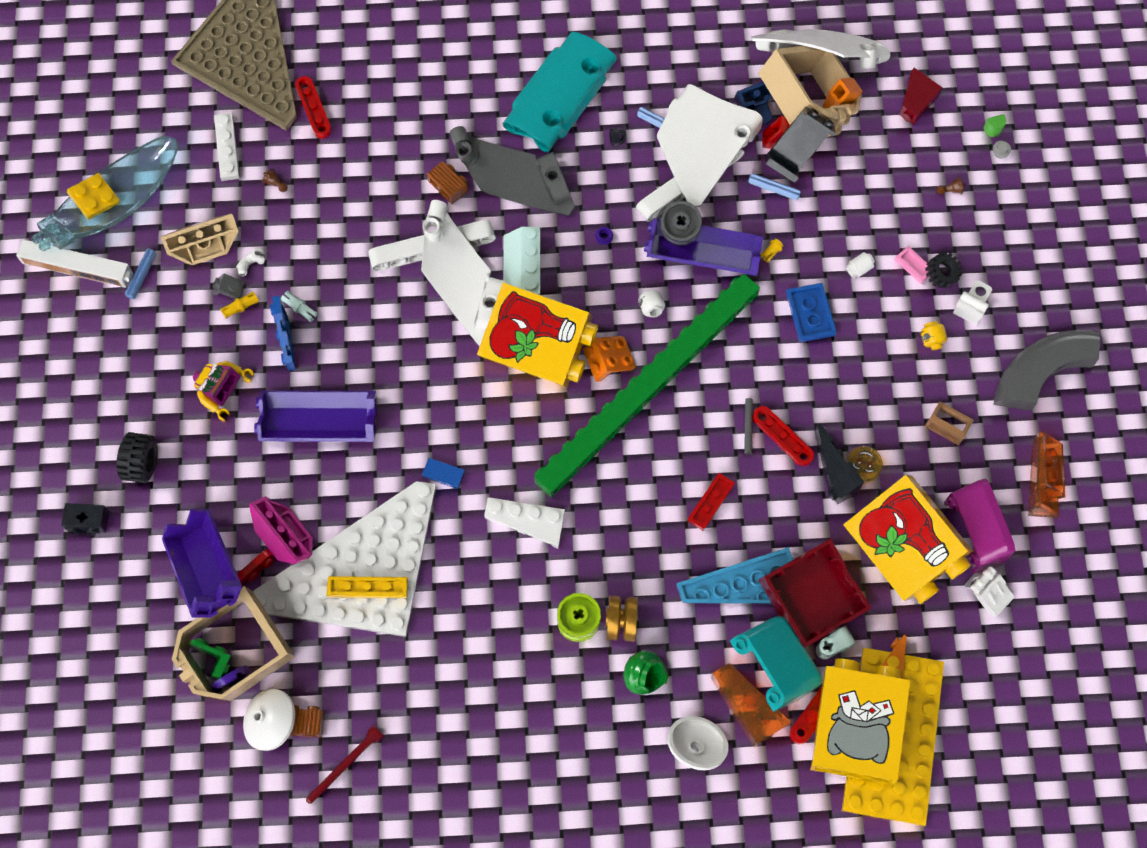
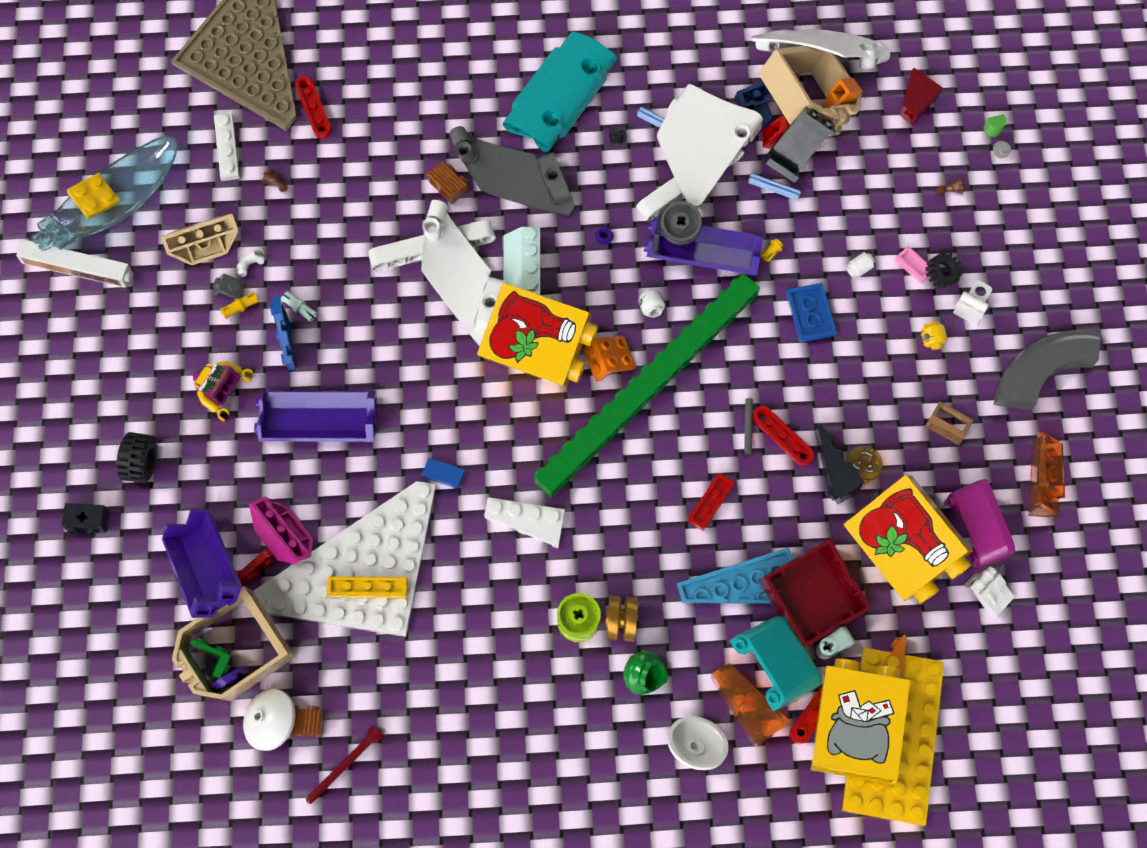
(140, 273): medium blue axle -> none

